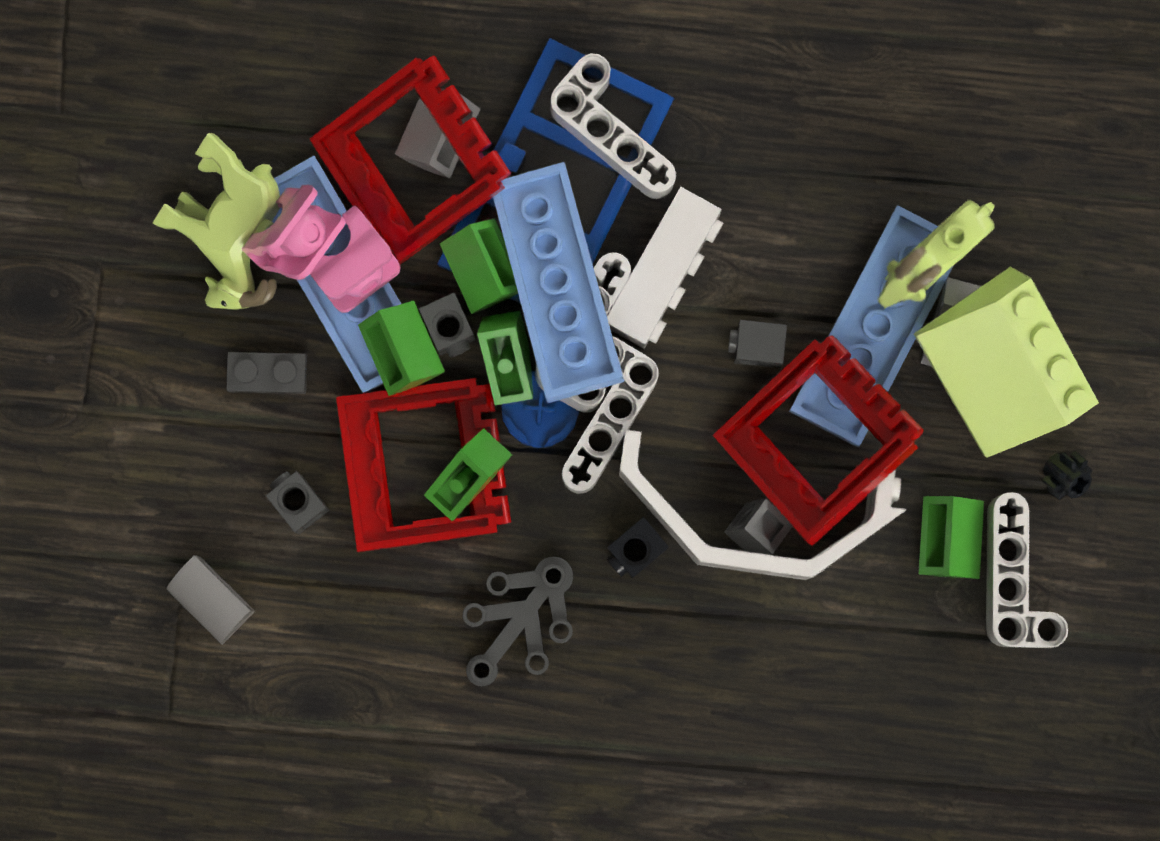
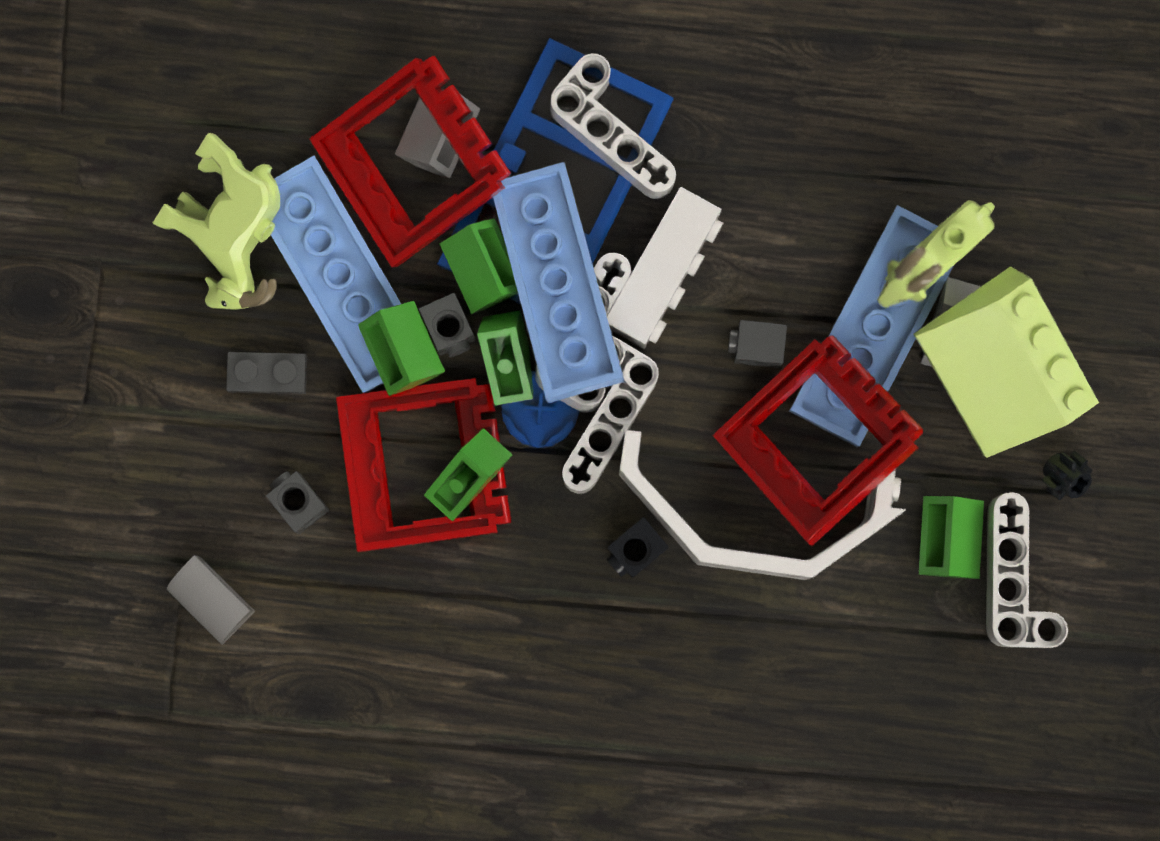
(296, 237): bright pink piece -> none
(360, 268): bright pink piece -> none
(523, 615): dark grey plant -> none
(759, 527): dark grey brick -> none

